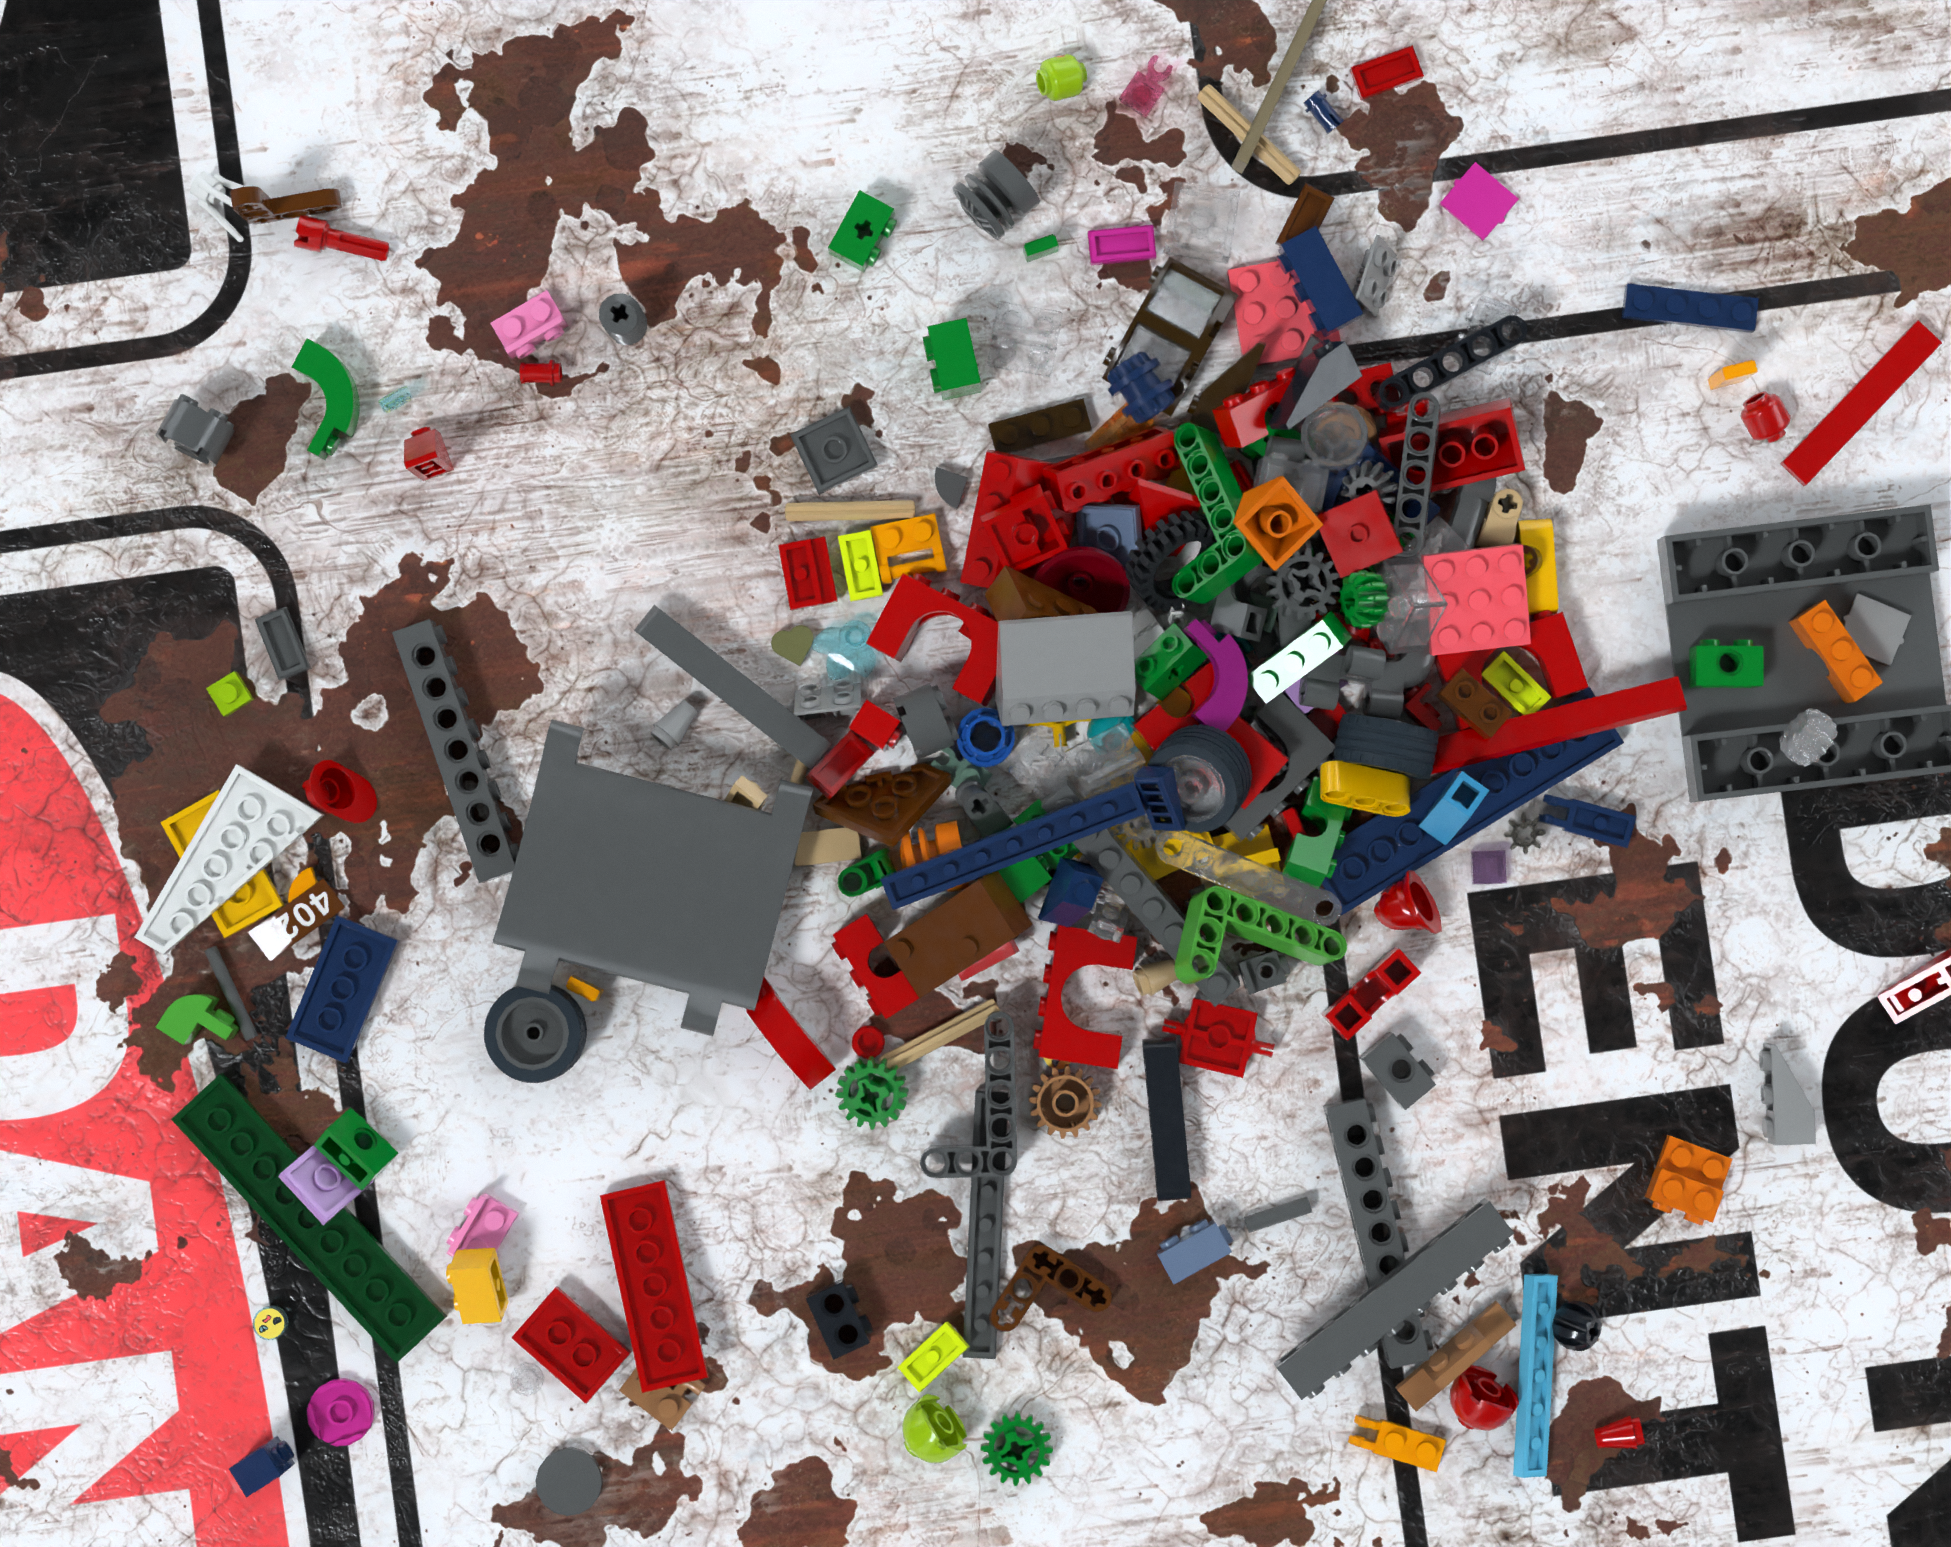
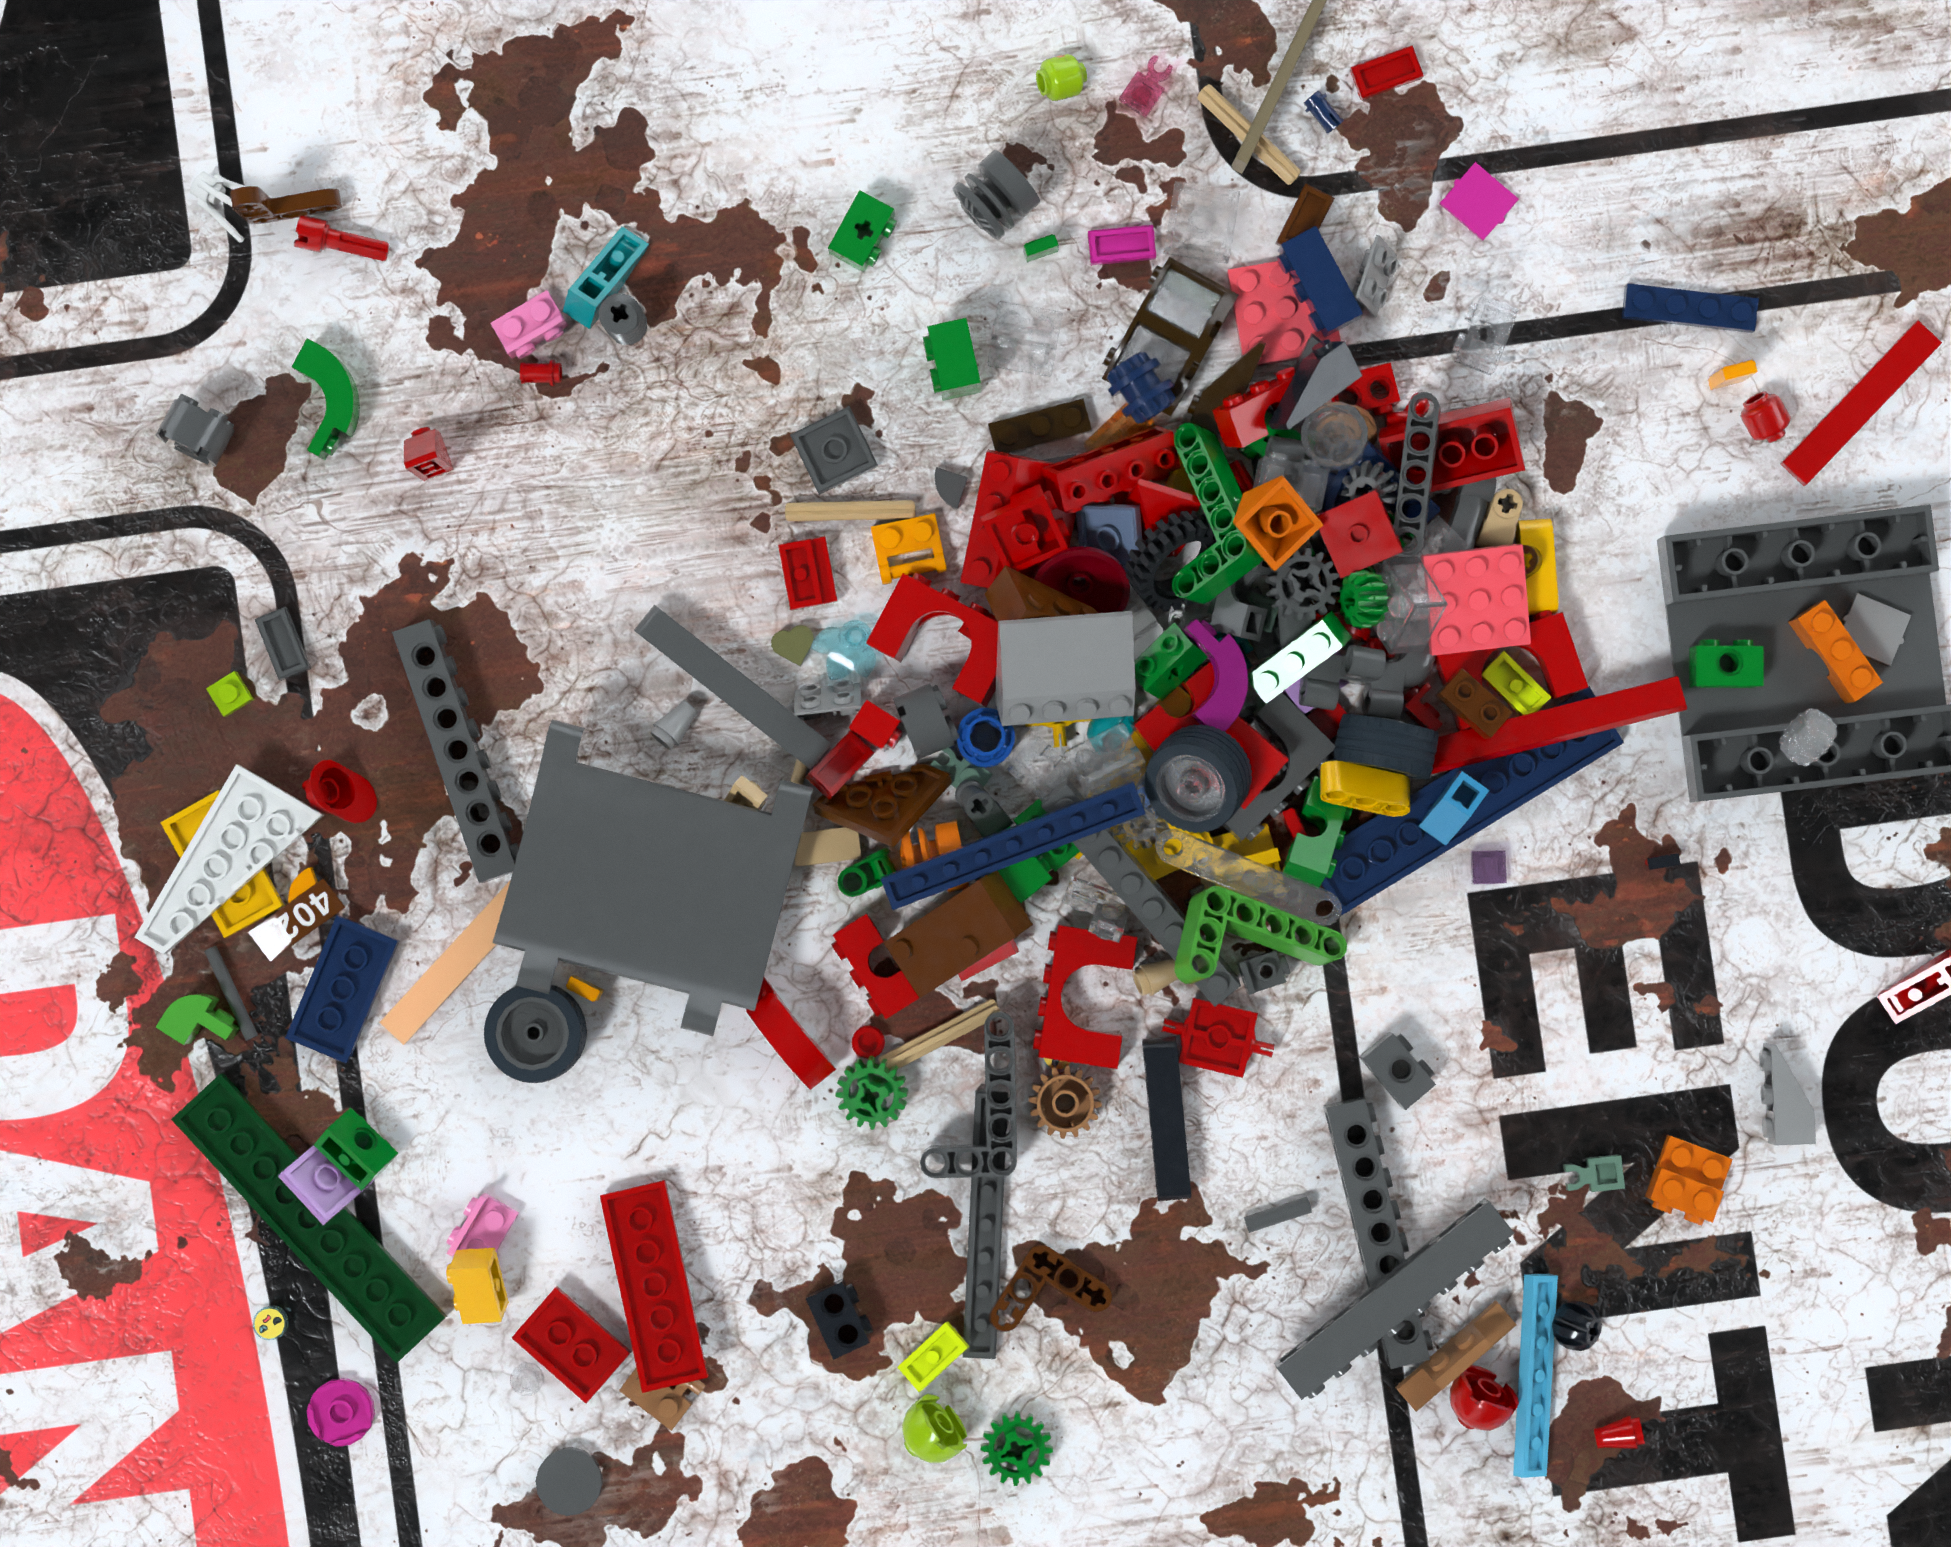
(262, 1465): dark blue brick -> none
(395, 399): clear light blue tile -> none
(446, 973): none -> light nougat tile
(604, 276): none -> teal slope
(860, 566): neon yellow plate -> none
(1070, 892): dark blue slope -> none
(1166, 781): dark blue slope -> none
(1194, 1250): sand blue brick -> none
(1370, 992): red arch -> none
(1401, 1443): light orange hinge -> none
(1408, 906): red piece -> none
(1464, 354): black beam -> none
(1526, 842): clear smoke gear -> none
(1591, 821): dark blue hinge -> none
(1601, 1174): none -> sand green plate
(1663, 861): none -> black piece

